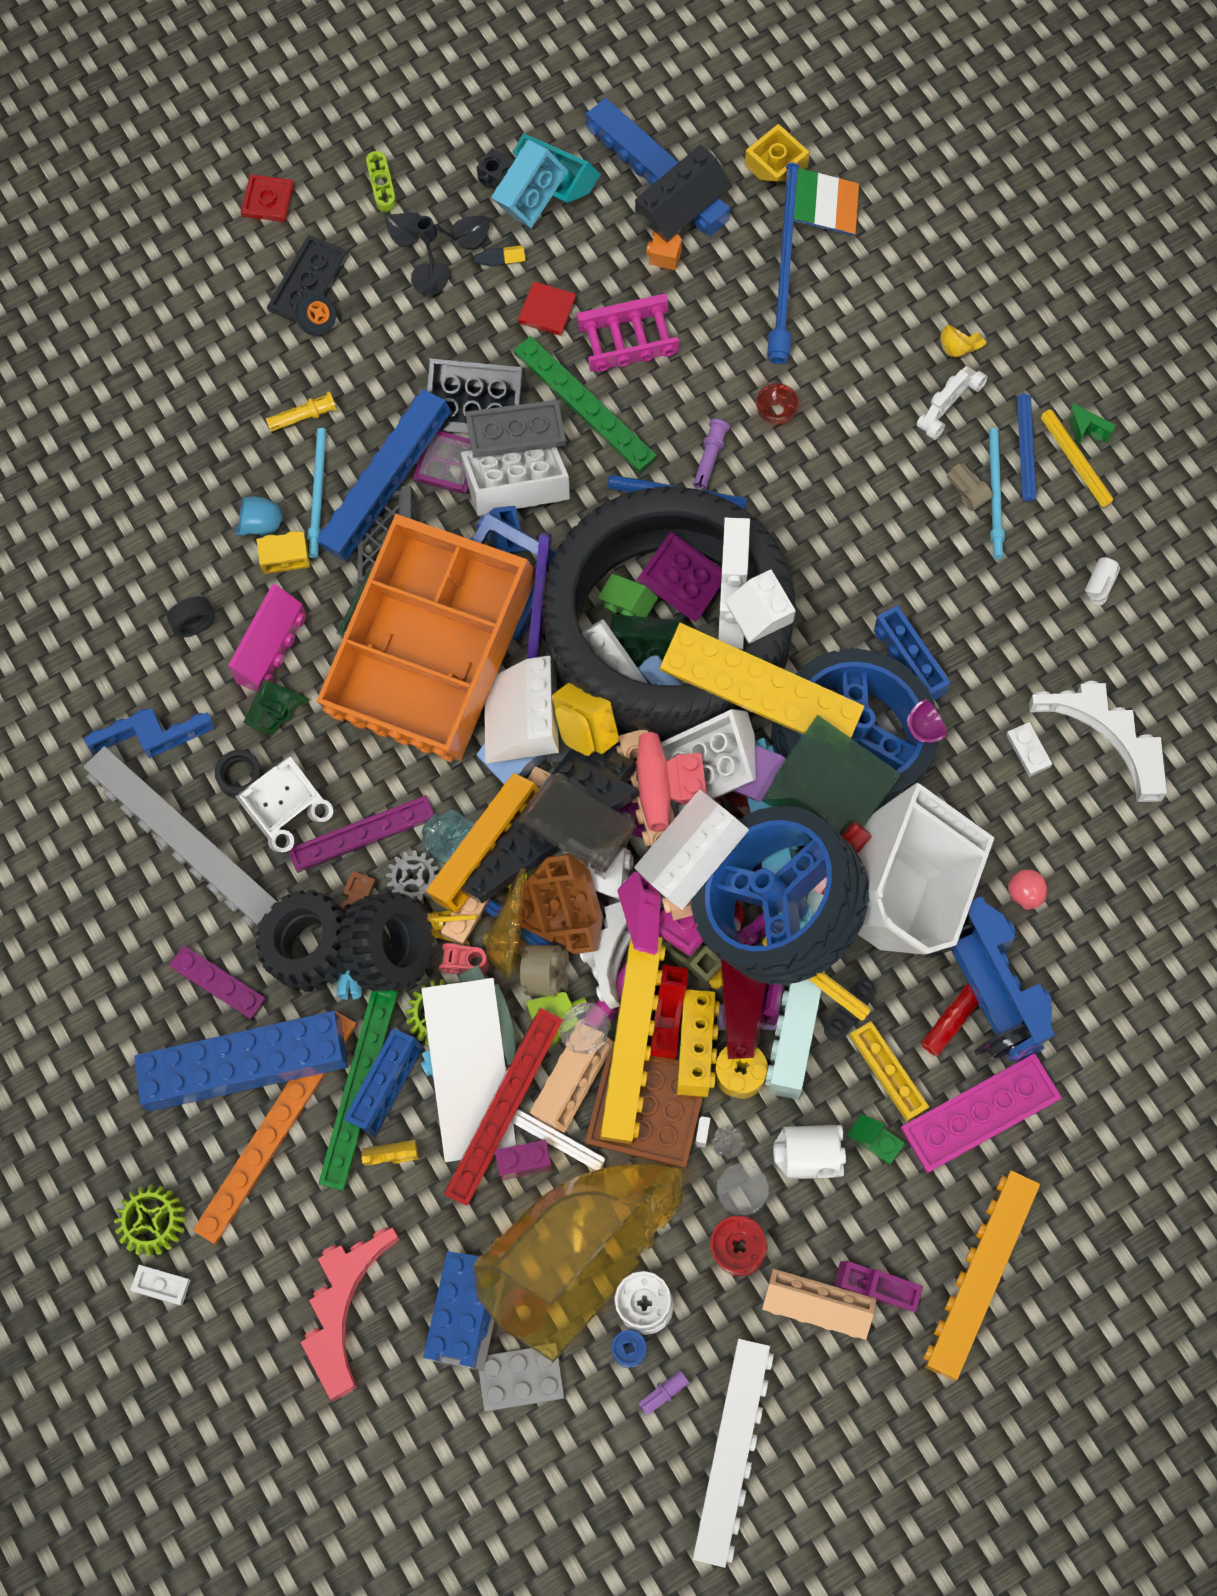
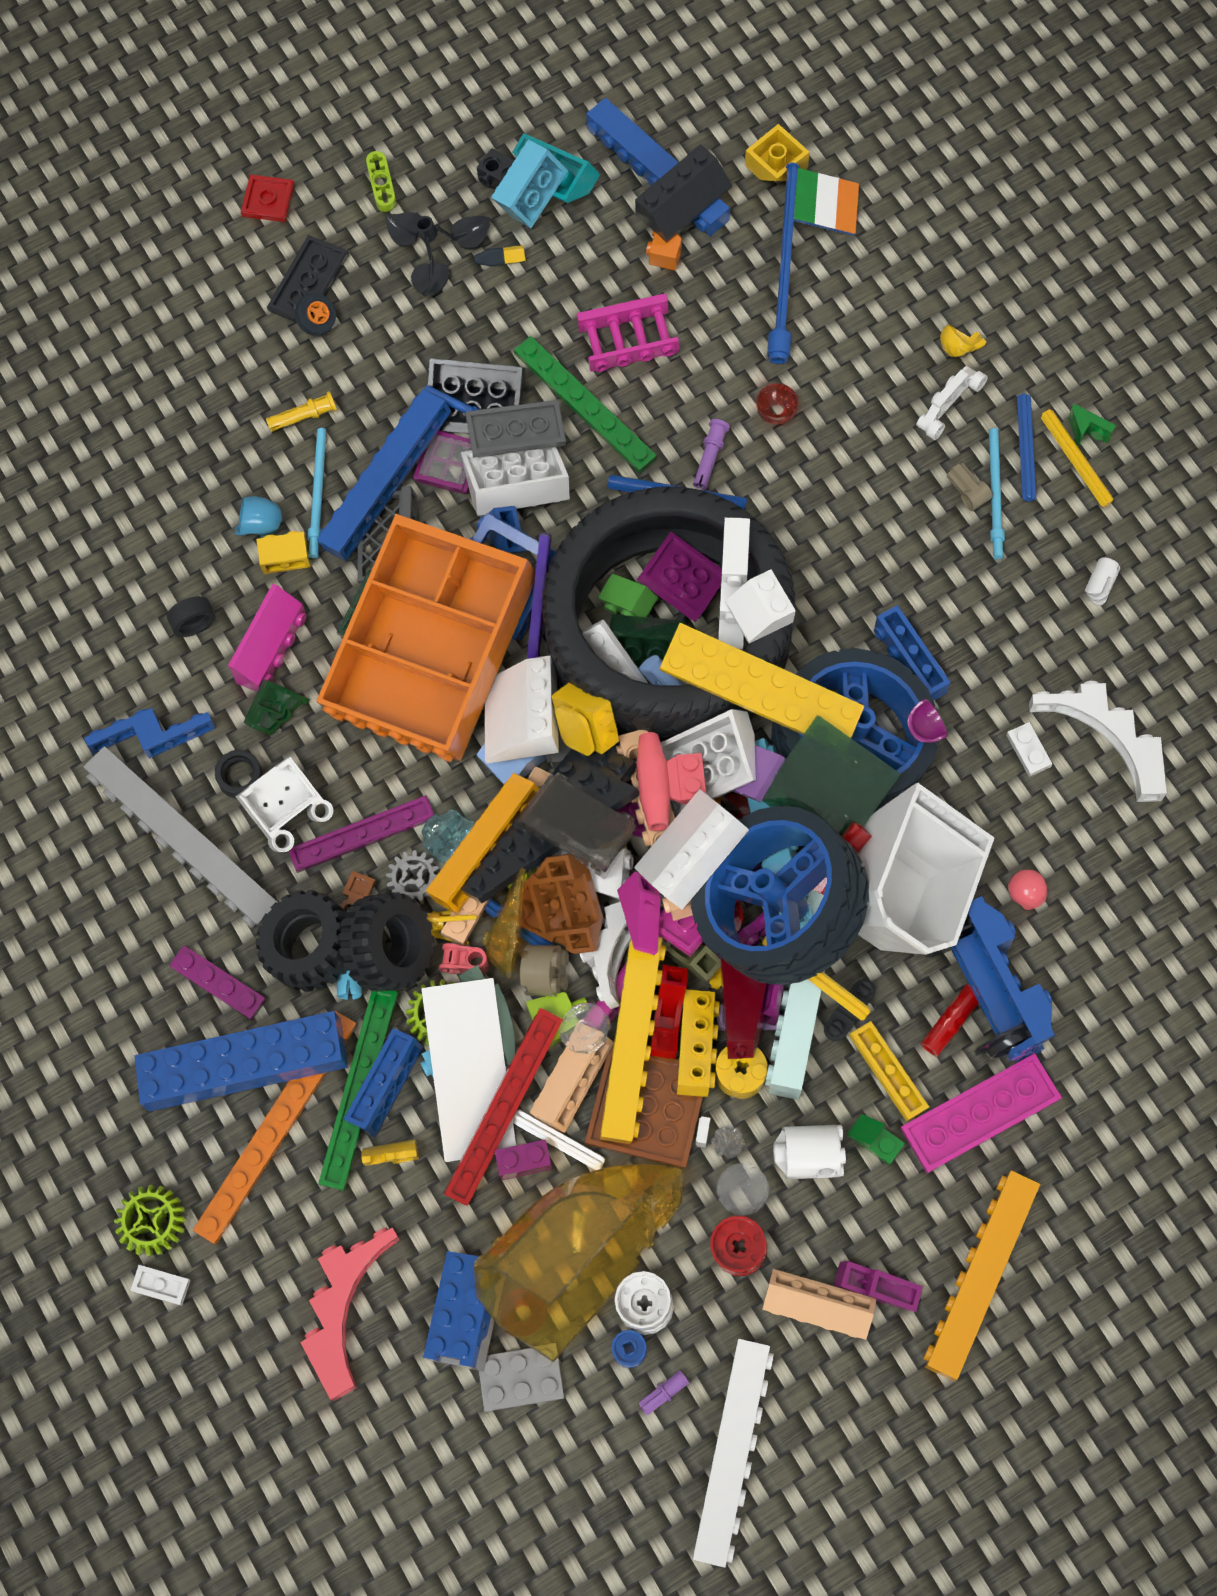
(452, 402): none -> blue piece
(547, 308): red tile -> none

